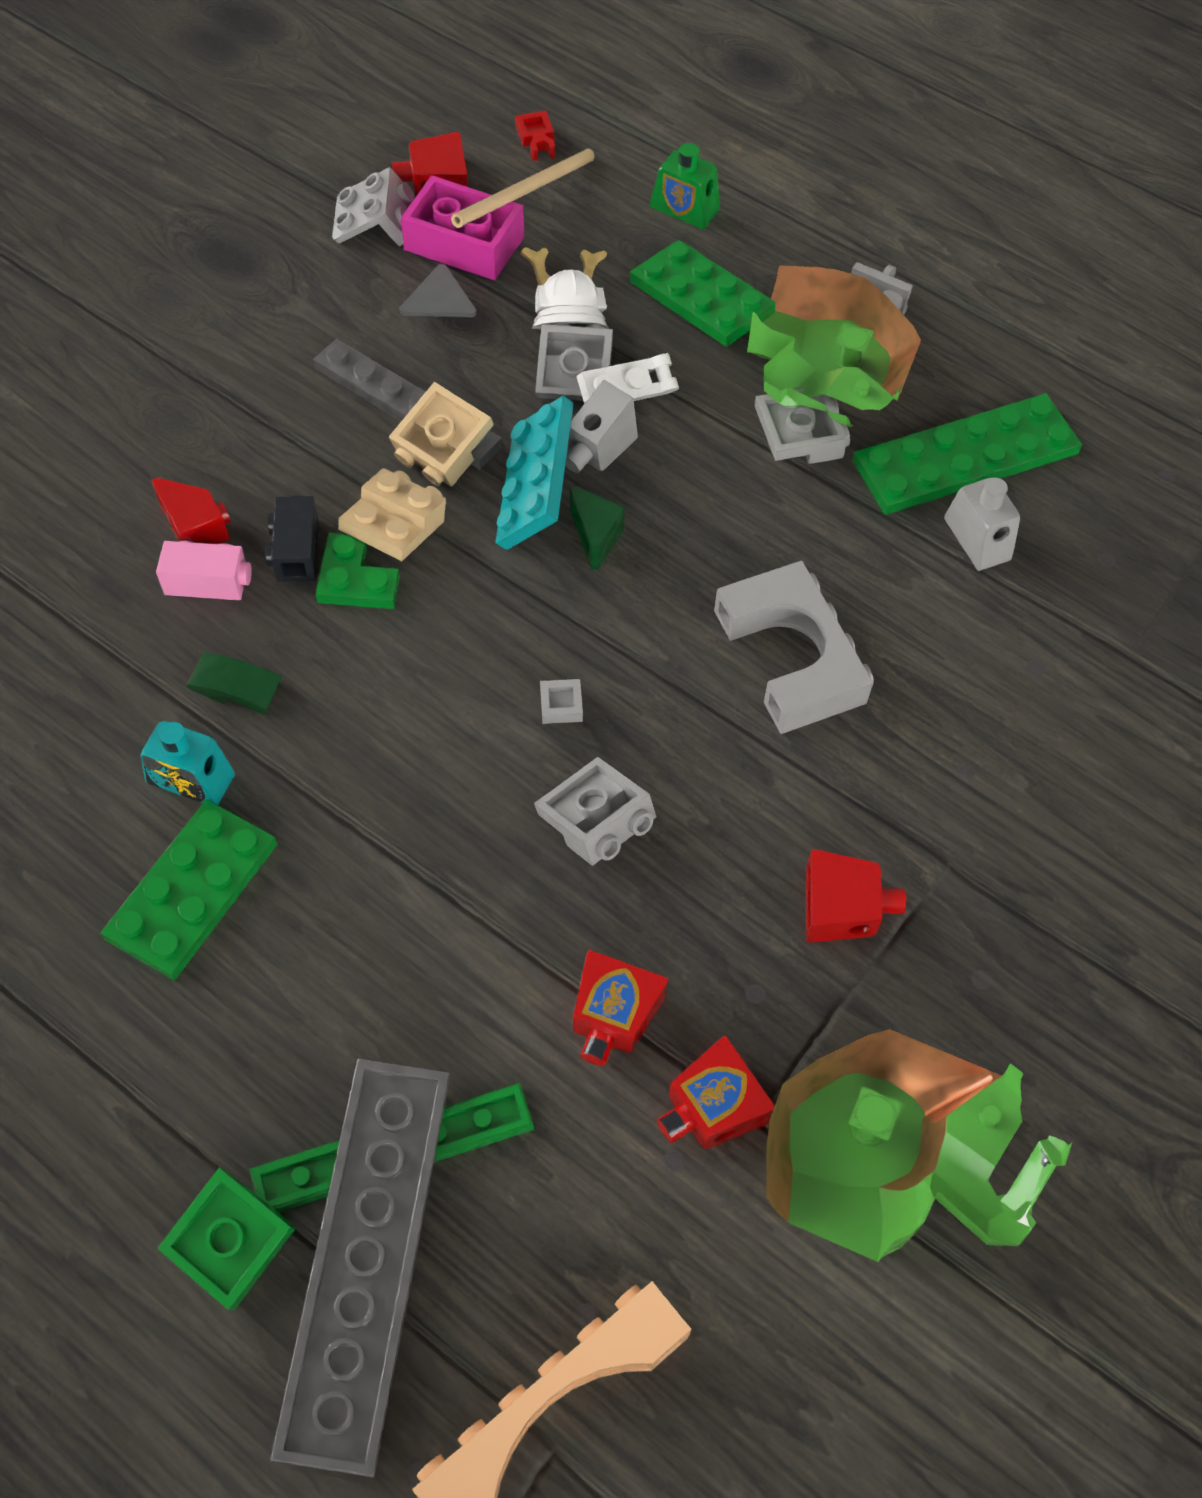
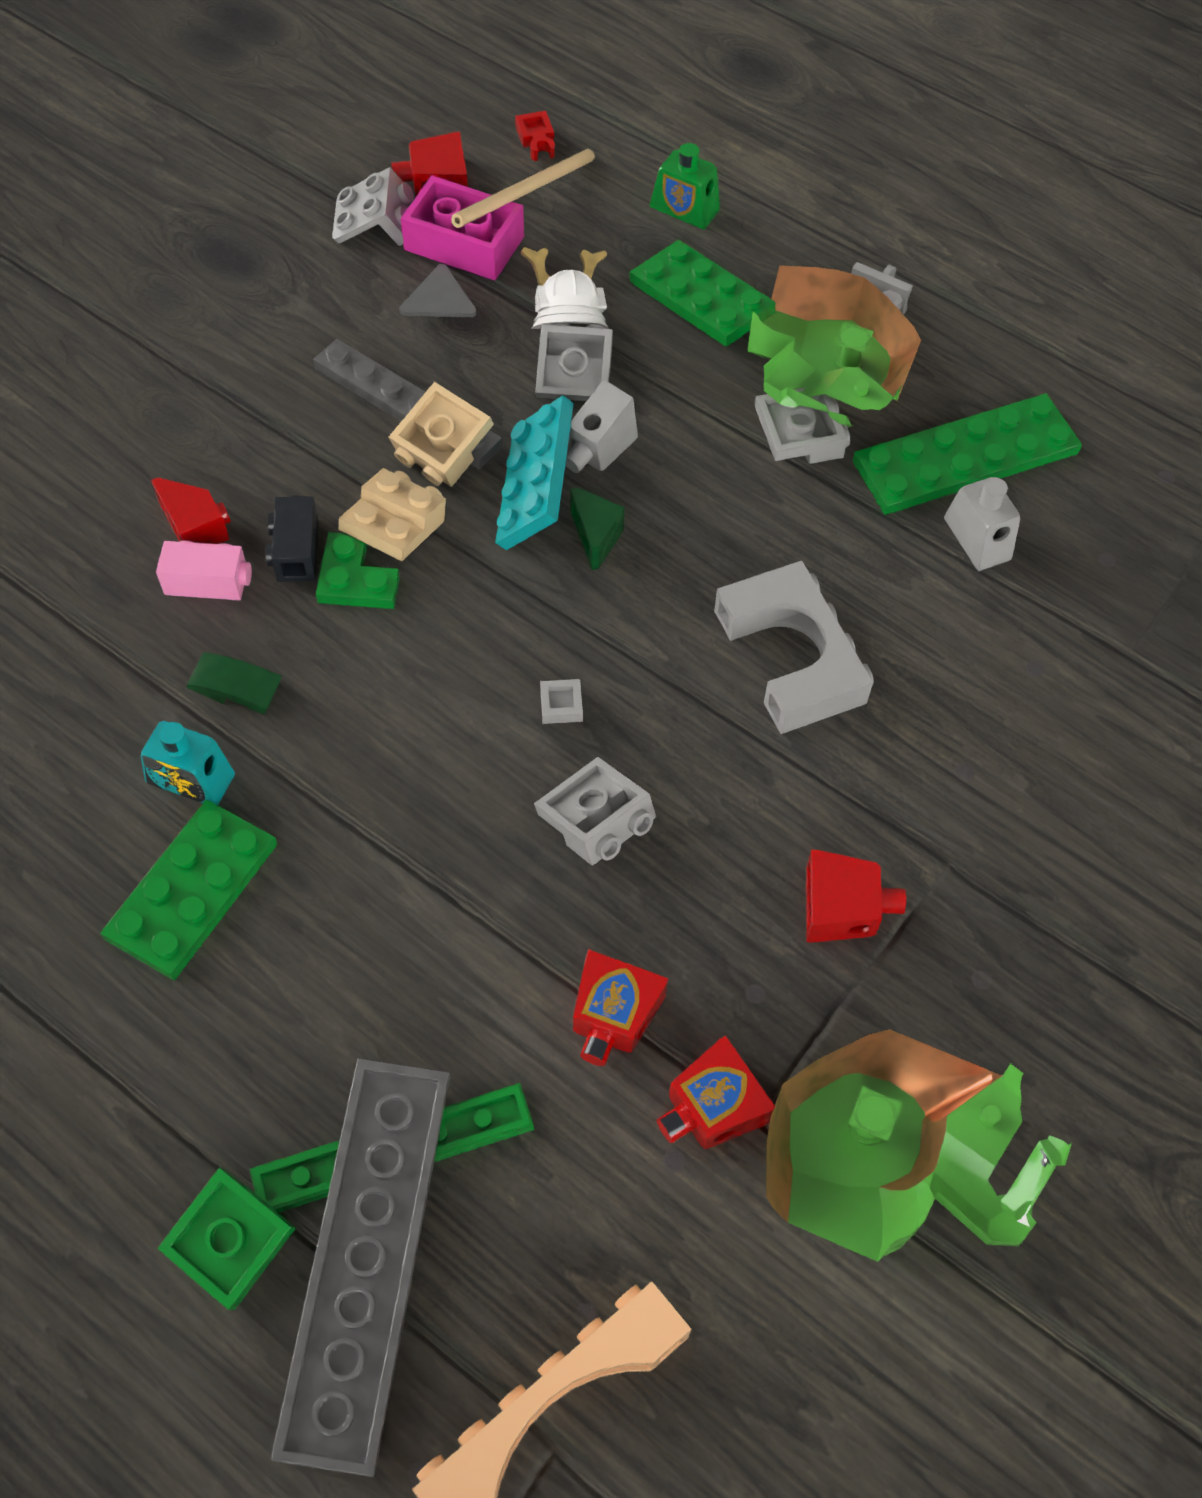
(632, 378): white plate -> none

